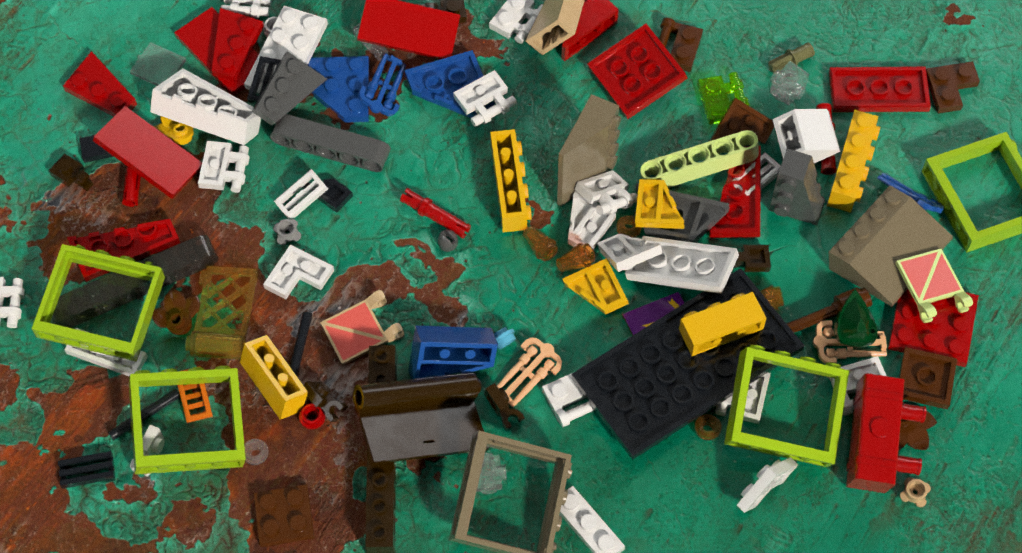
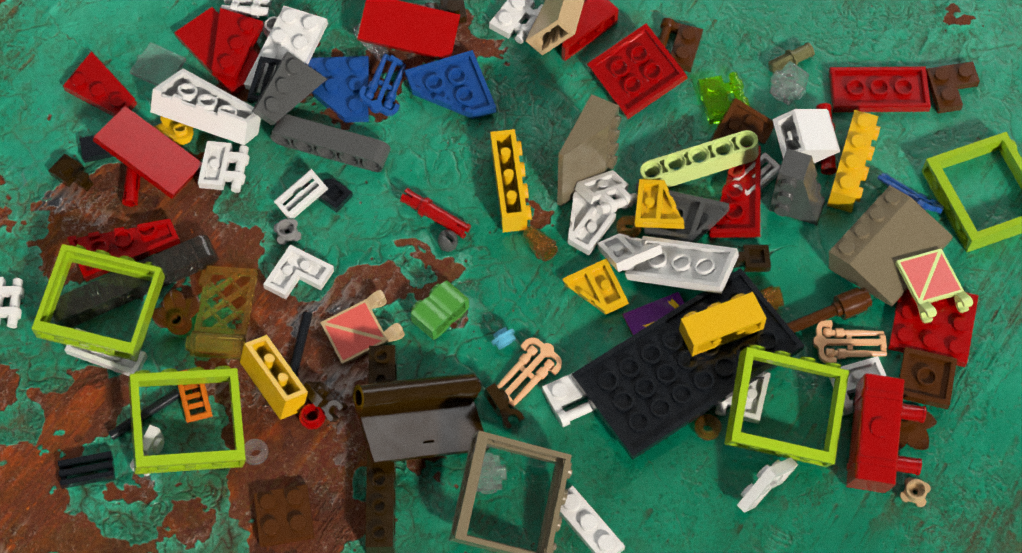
(439, 310): none -> bright green brick
(451, 350): blue wedge -> none
(481, 92): white plate -> none
(578, 257): clear orange cone -> none
(855, 323): dark green piece -> none

